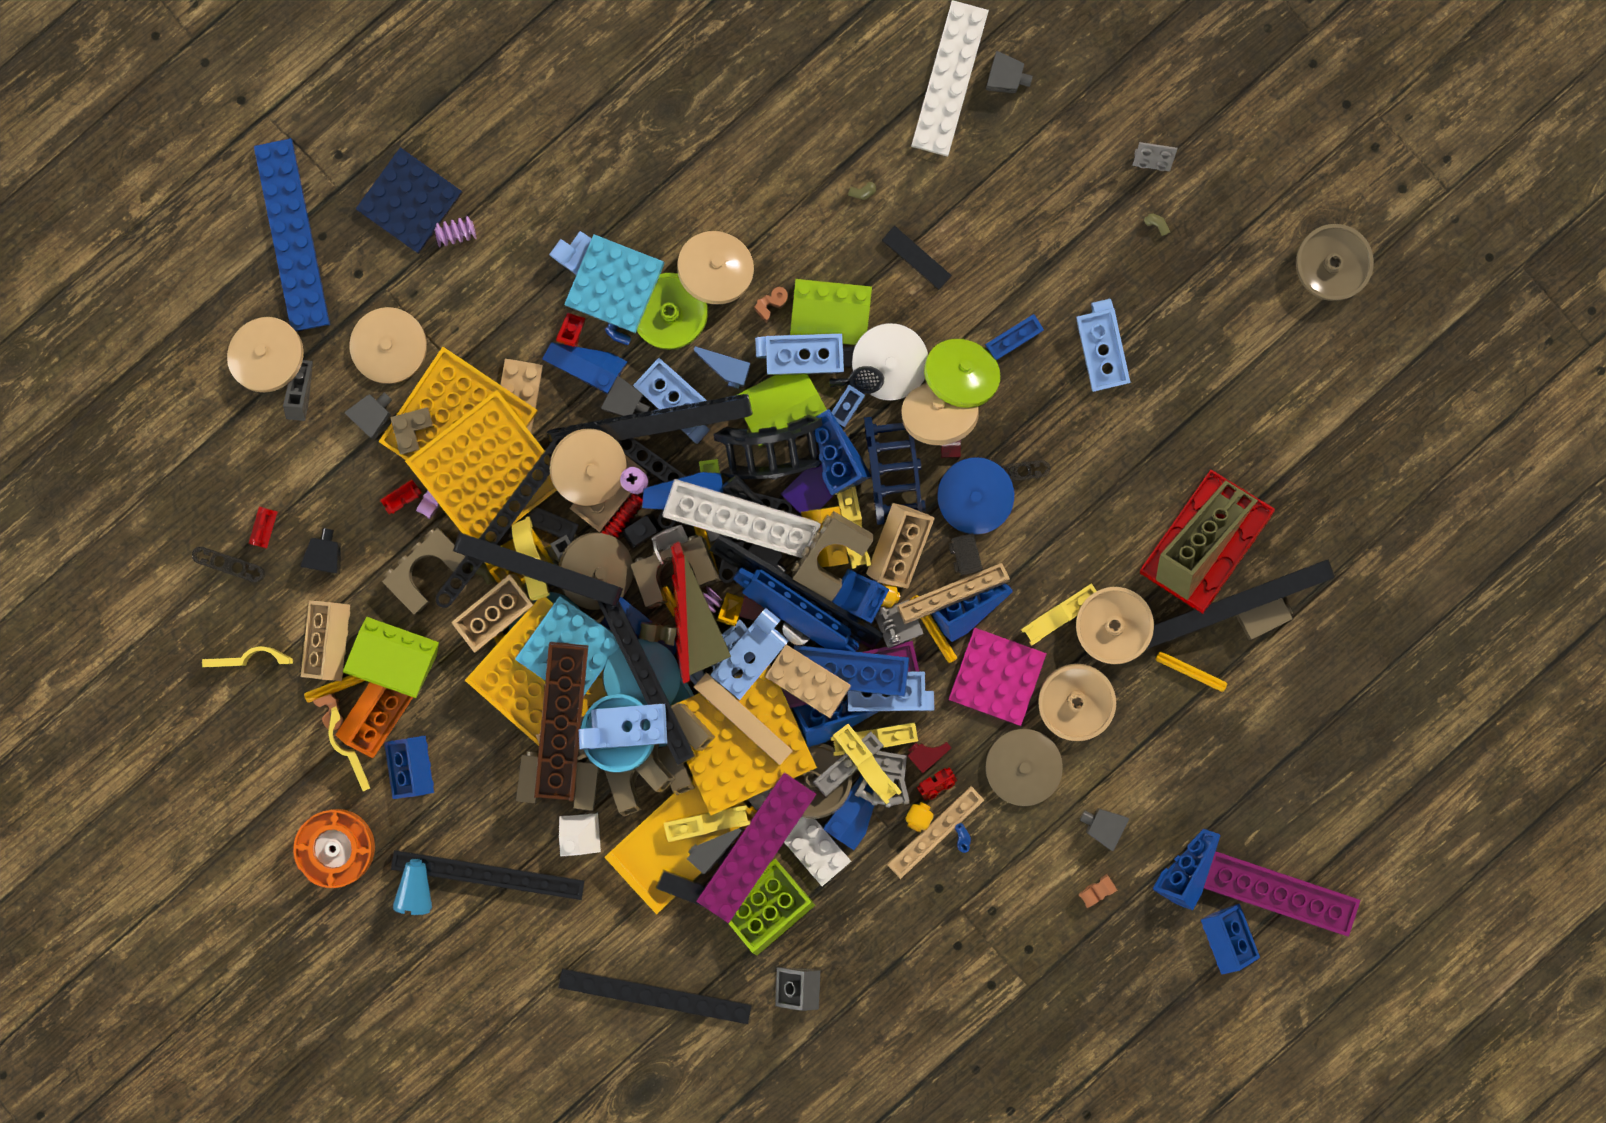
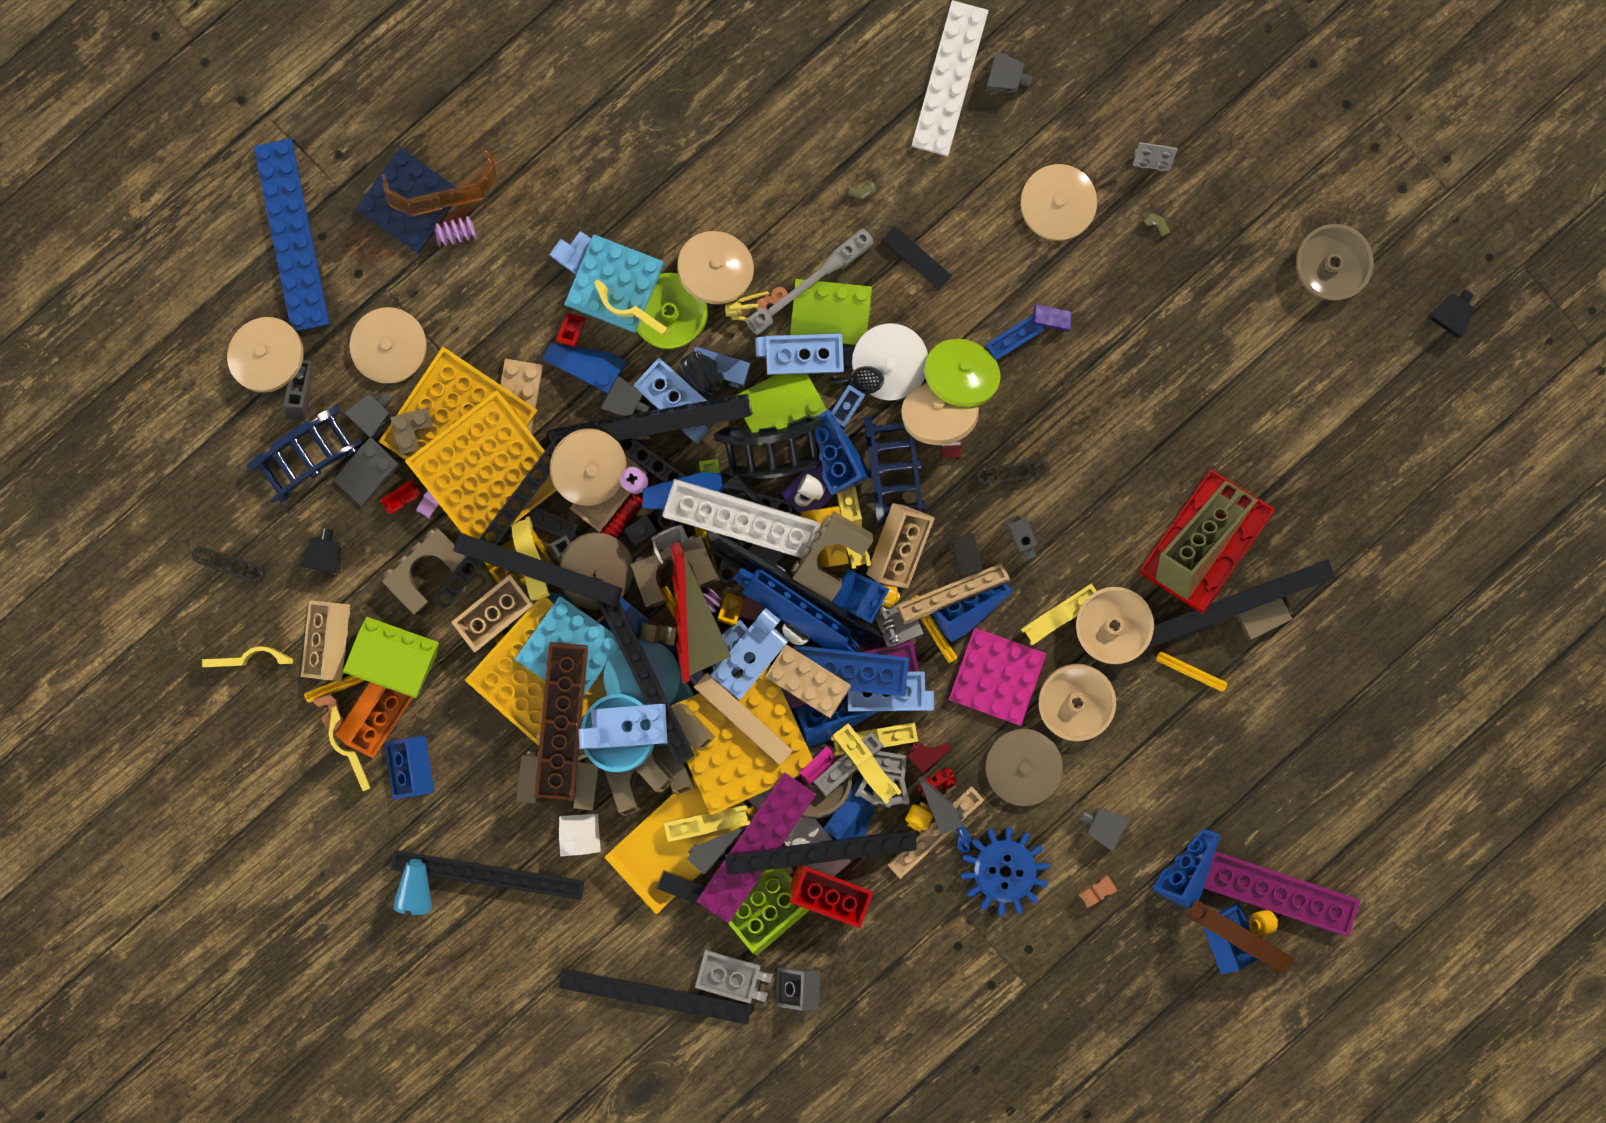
(263, 527): red hinge -> none
(292, 438): none -> dark blue fence
(315, 850): orange piece -> none
(367, 471): none -> dark grey slope
(441, 199): none -> clear orange windscreen
(617, 336): blue arm -> none
(635, 311): none -> light yellow piece
(702, 373): none -> black hair
(731, 977): none -> light grey tile
(735, 308): none -> light yellow plant
(810, 488): none -> white piece
(817, 766): none -> dark pink tile
(820, 852): none -> black plate
(829, 895): none -> red slope
(840, 258): none -> light grey bar
(943, 810): none -> dark grey slope
(975, 495): blue dish -> none
(992, 856): none -> blue gear
(1018, 528): none -> dark grey torso
(1052, 317): none -> dark purple tile
(1058, 202): none -> tan dish
(1098, 329): light blue hinge -> none
(1240, 937): none -> reddish brown arch
(1263, 923): none -> yellow head
(1454, 313): none -> black torso

